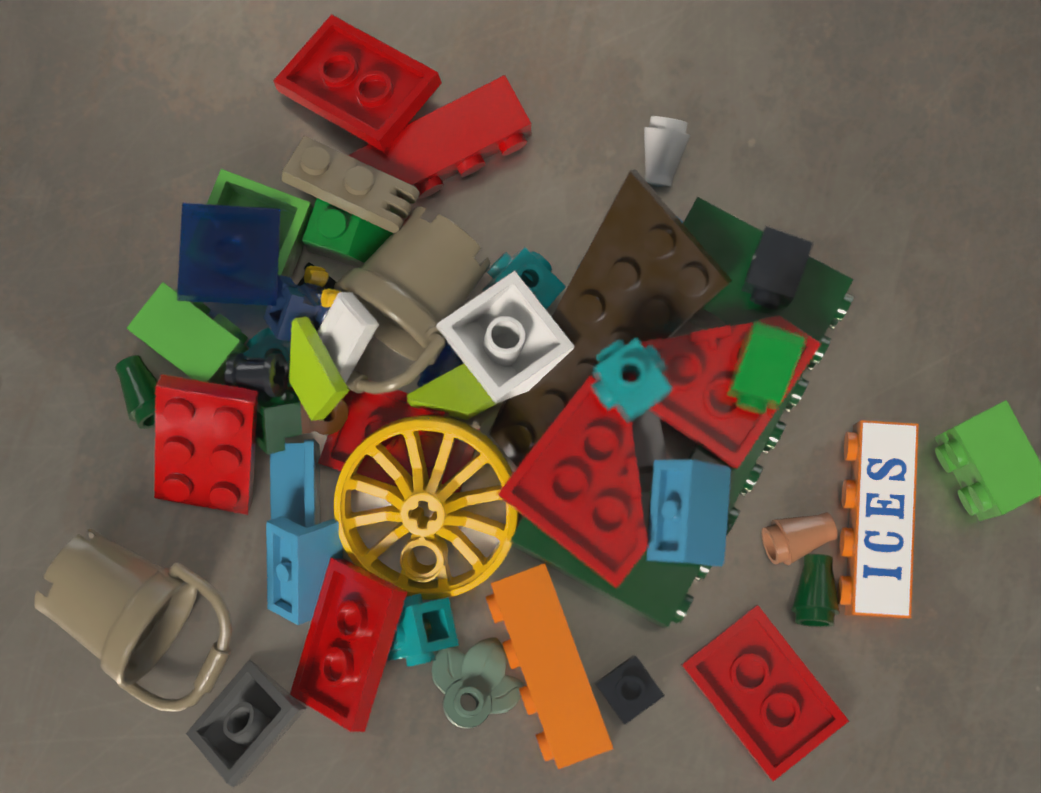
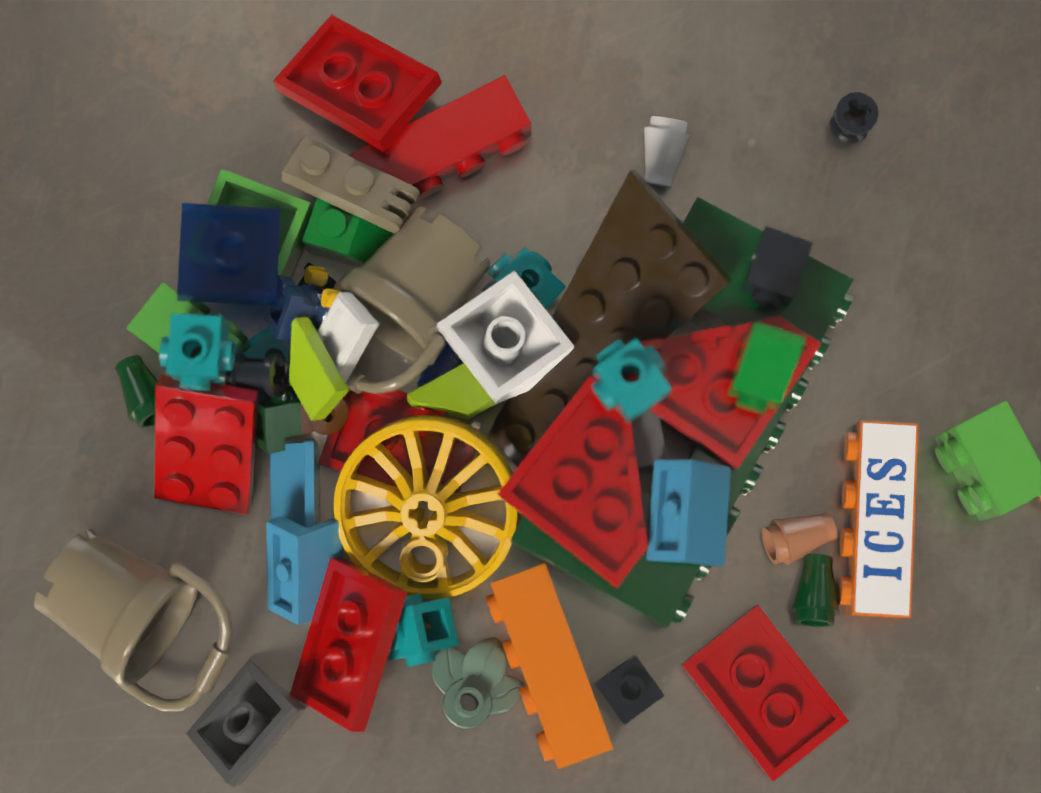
(190, 334): none -> teal brick
(858, 105): none -> black bush

